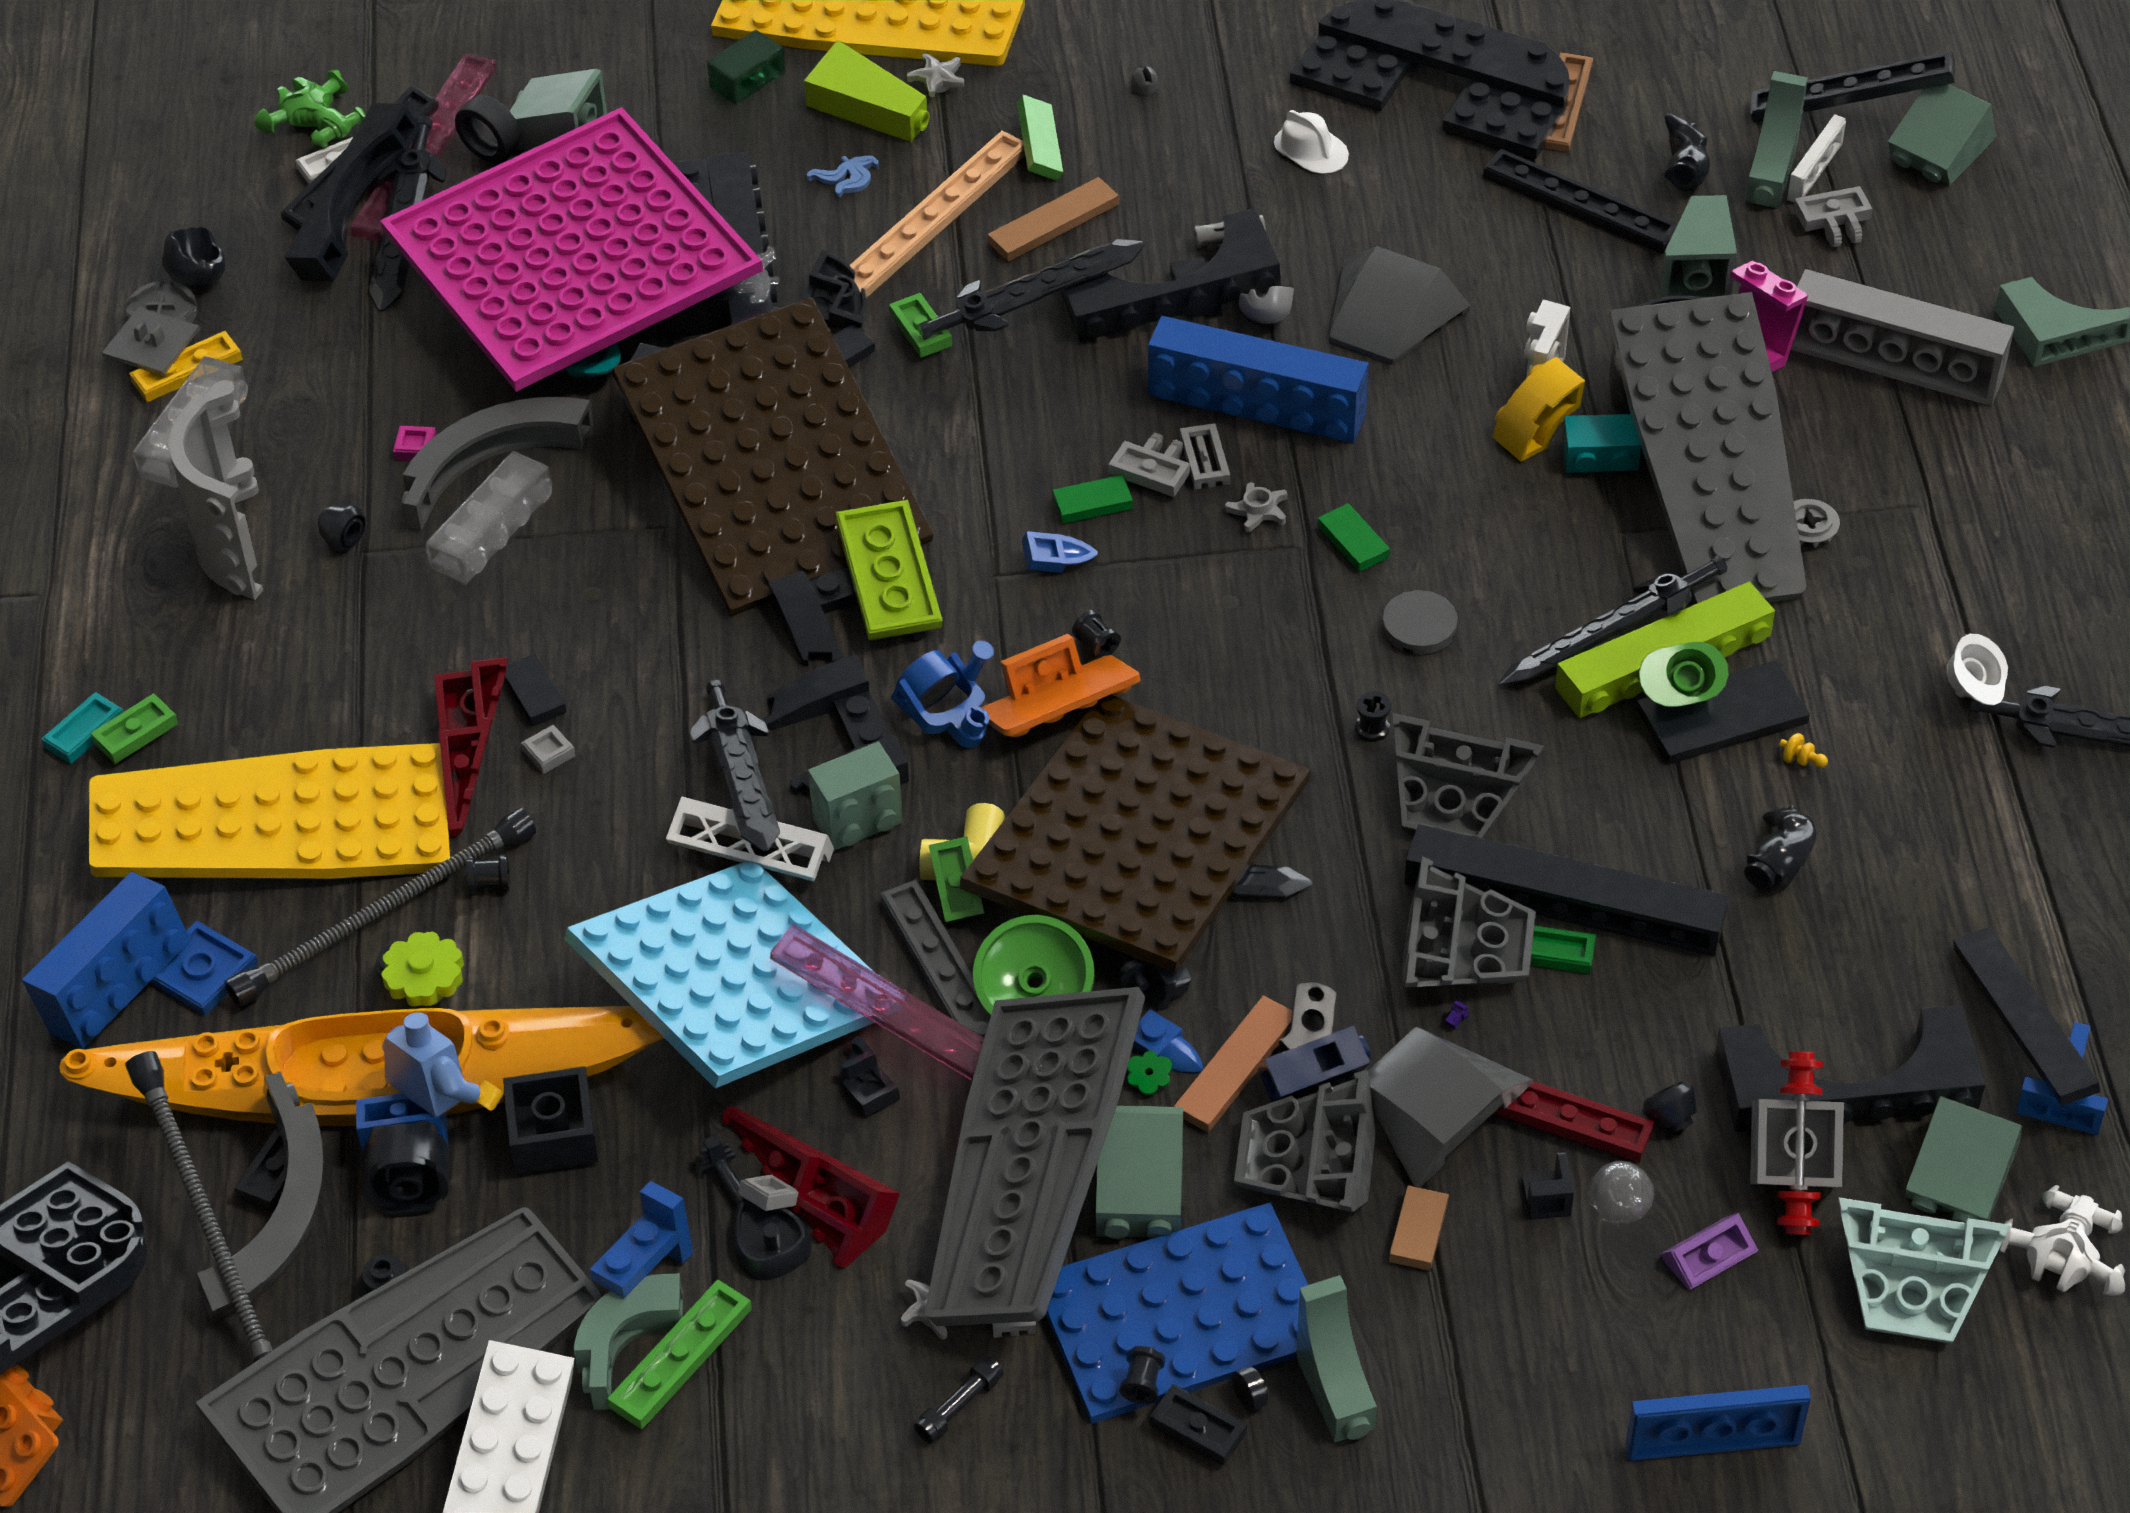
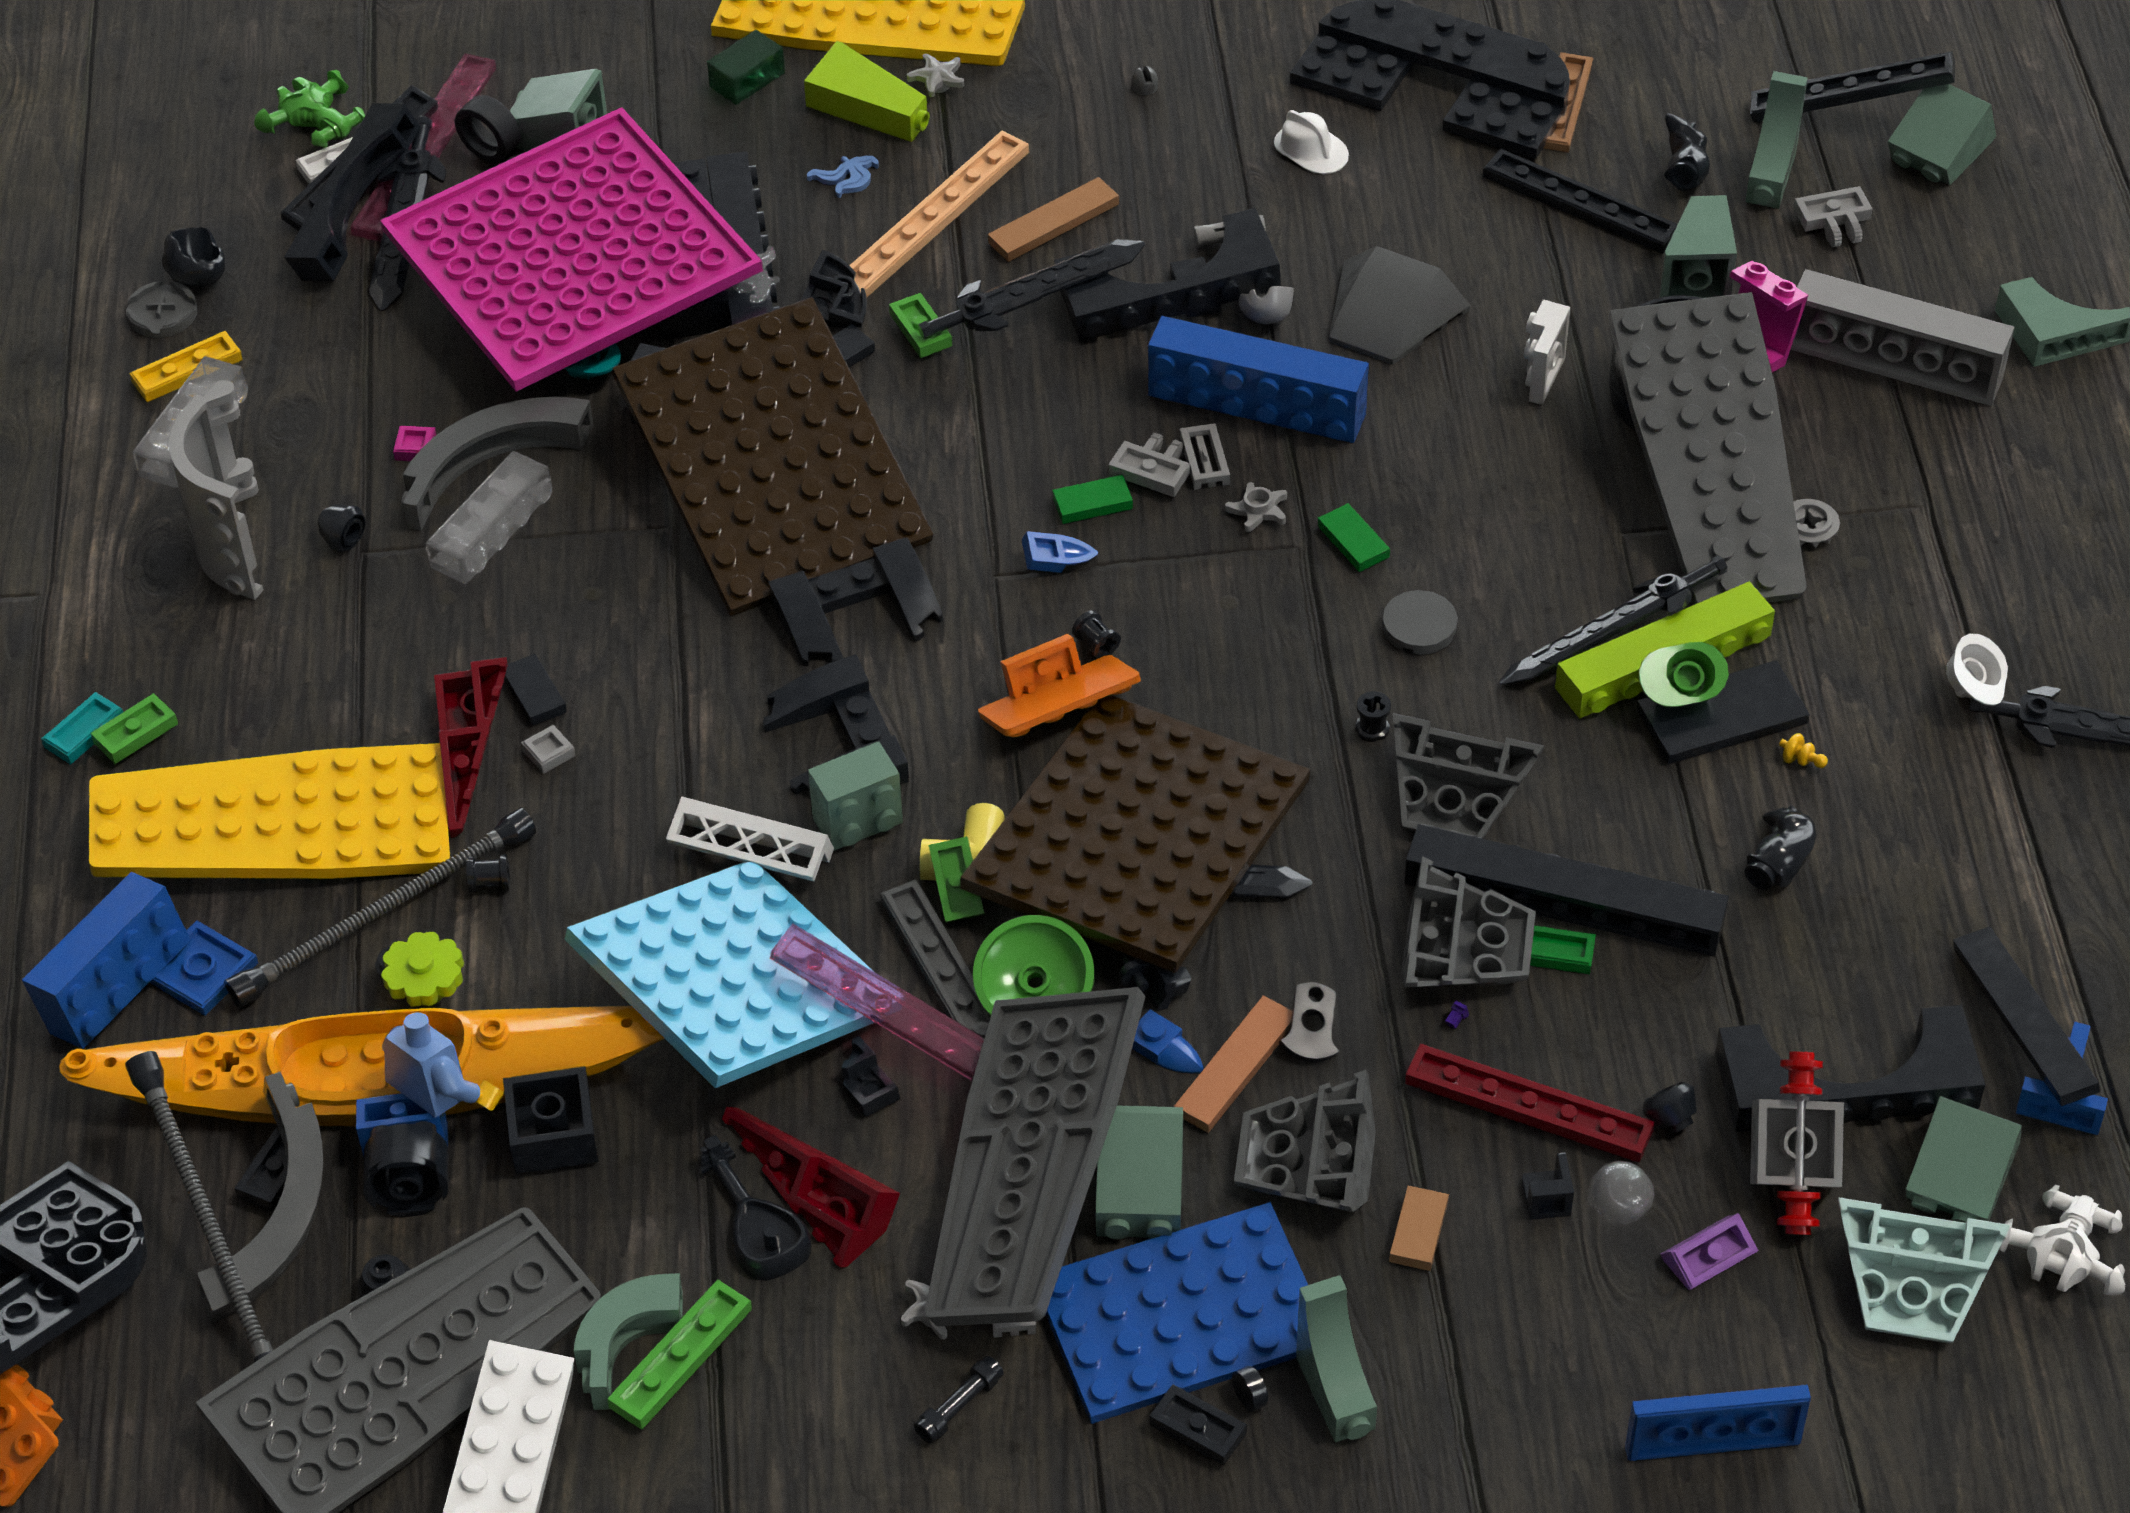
(150, 341): dark grey piece -> none
(654, 1235): blue bracket -> none
(738, 761): black sword -> none
(768, 1192): light grey tile -> none
(888, 570): lime tile -> none
(932, 679): blue piece -> none
(1039, 137): tile -> none
(1142, 1375): black bush -> none
(1149, 1063): green plant -> none
(1314, 1064): dark blue brick -> none
(1434, 1097): dark grey wedge -> none
(1538, 408): yellow brick -> none
(1600, 443): teal piece -> none
(1817, 158): white tile -> none

